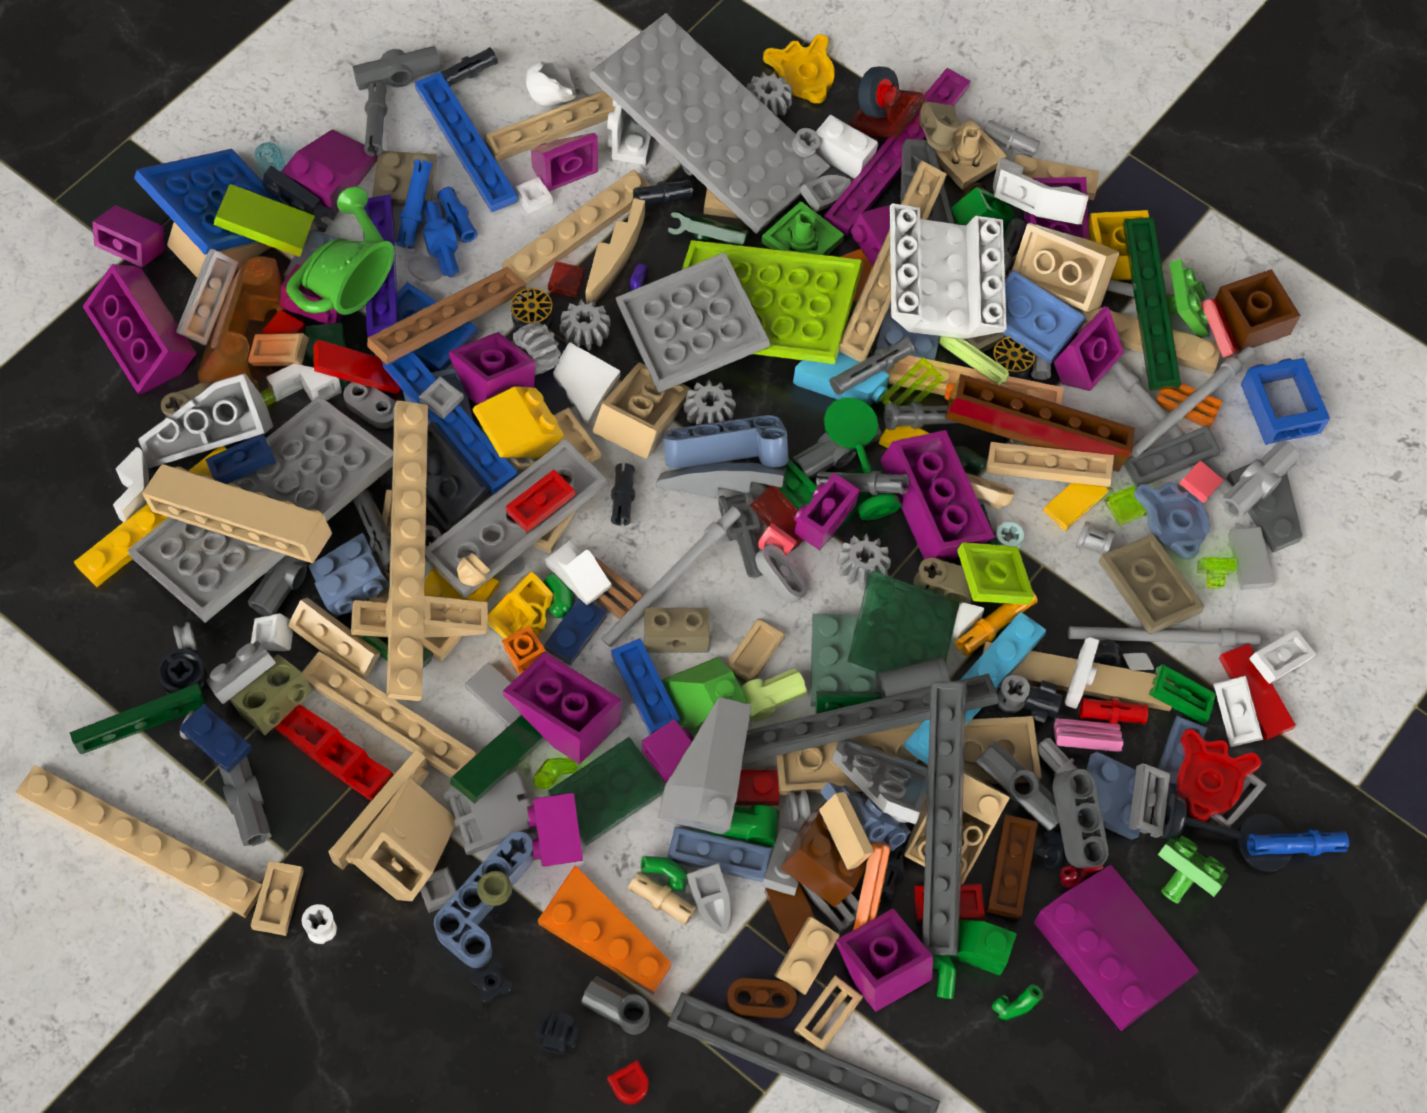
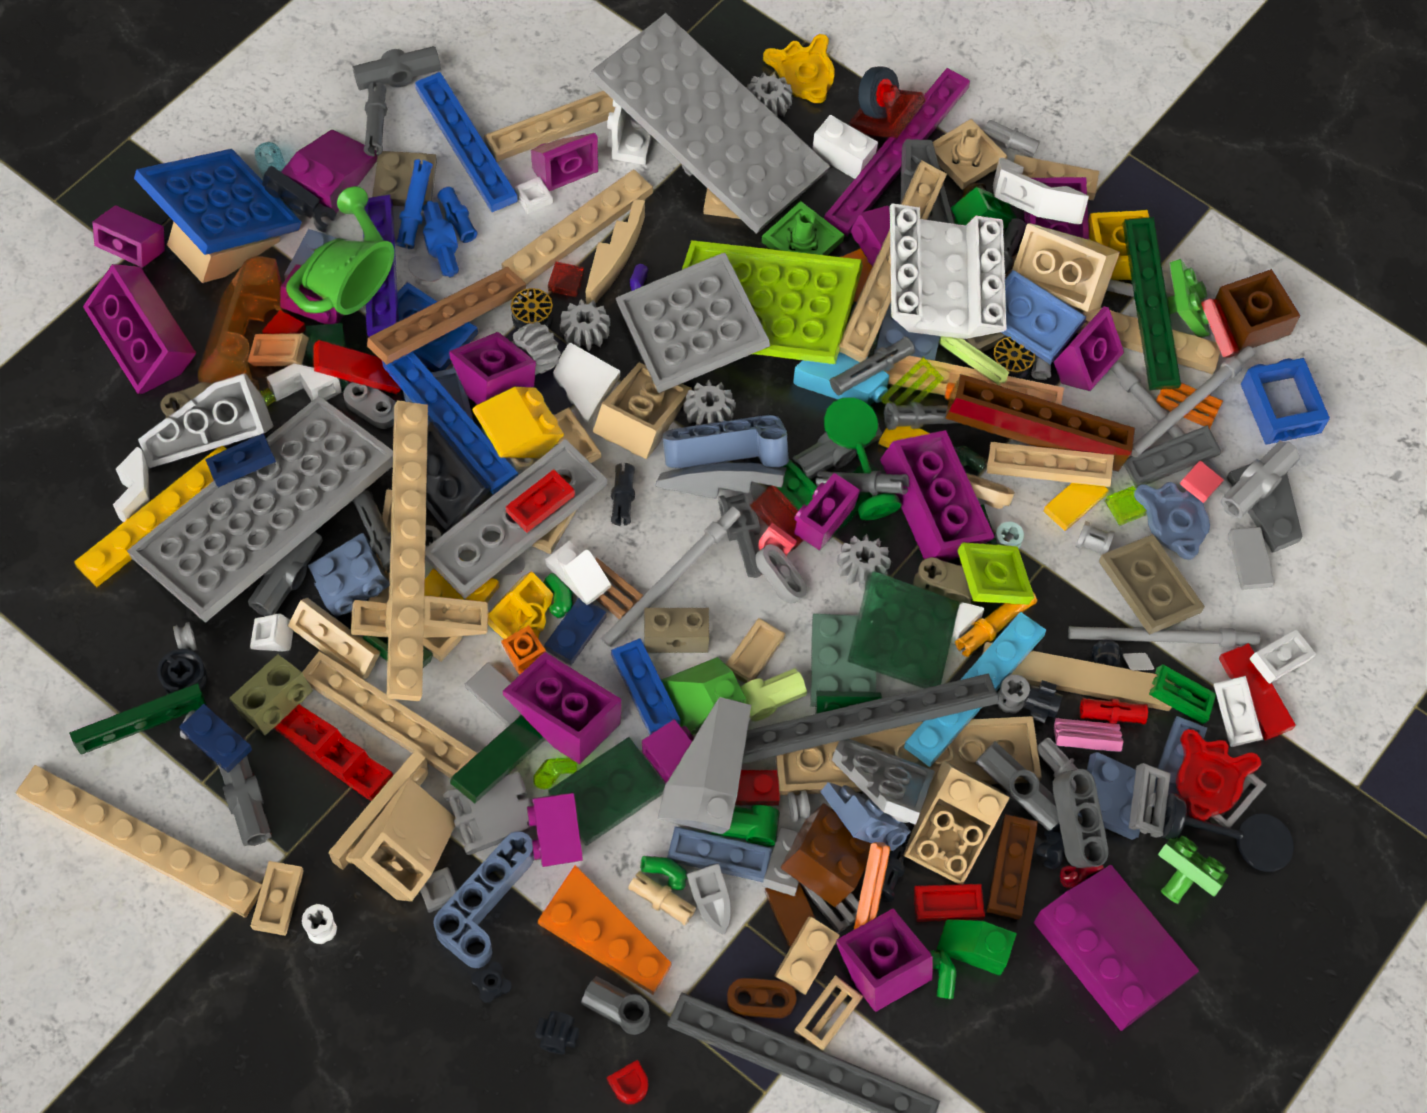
(207, 297): light grey tile -> none
(232, 677): light grey plate -> none
(237, 513): tan brick -> none
(264, 220): lime tile -> none
(441, 397): light grey tile -> none
(469, 66): black pin -> none
(472, 570): tan plate -> none
(494, 888): olive plate -> none
(549, 84): white hair -> none
(664, 192): black pin -> none
(706, 229): plate -> none
(799, 145): light grey bush -> none
(824, 191): light grey plate -> none
(846, 830): tan tile -> none
(913, 677): dark grey pin -> none
(939, 124): dark tan piece -> none
(944, 817): dark grey tile -> none
(1020, 1006): green arm -> none
(1083, 673): white plate -> none
(1216, 570): clear neon green tile -> none
(1308, 842): blue pin -> none

